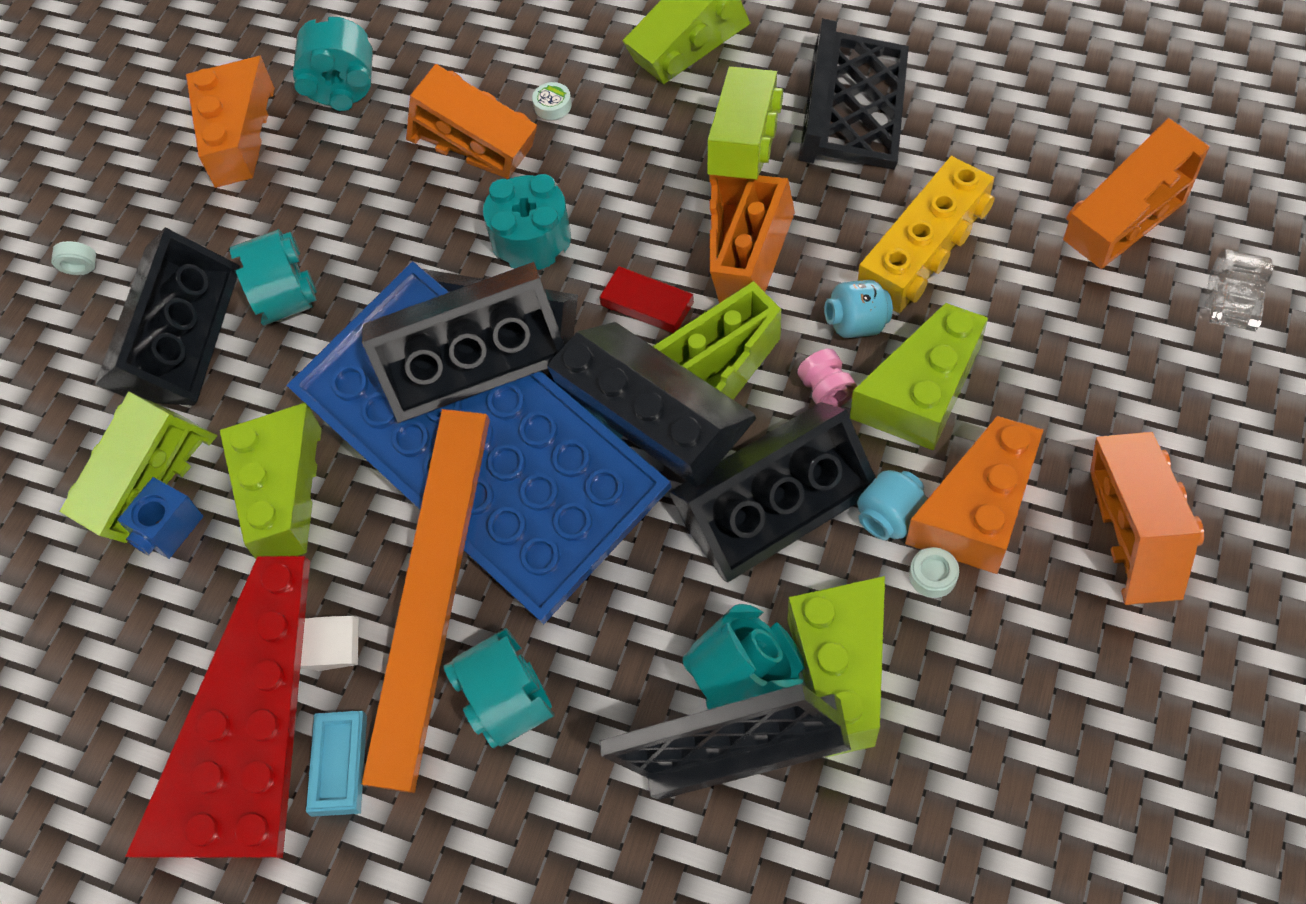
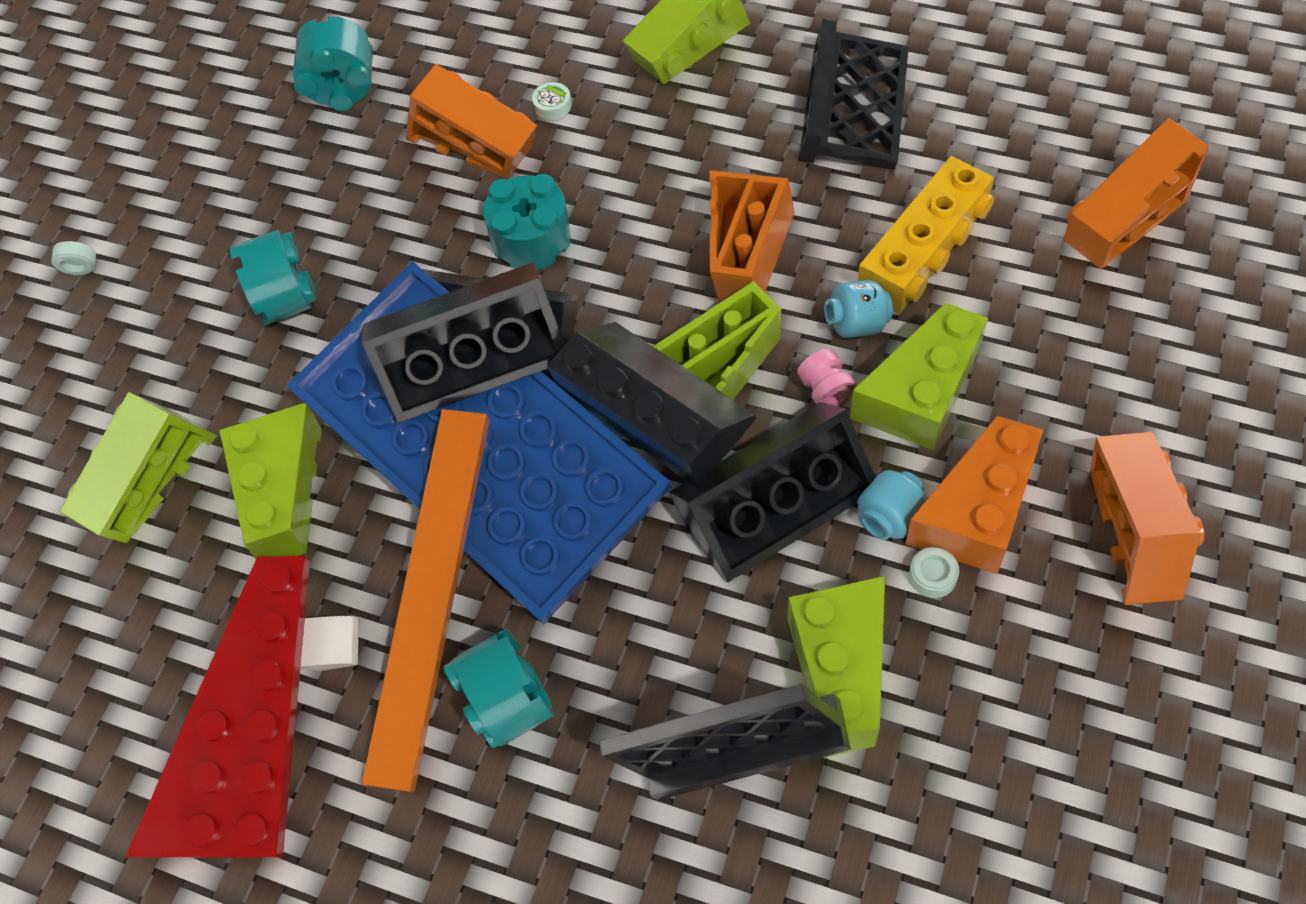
(156, 503): blue brick -> none
(169, 322): black slope -> none
(228, 117): orange wedge -> none
(337, 763): medium azure tile -> none
(647, 299): red tile -> none
(743, 658): teal brick -> none
(744, 123): lime wedge -> none
(1238, 289): clear brick -> none

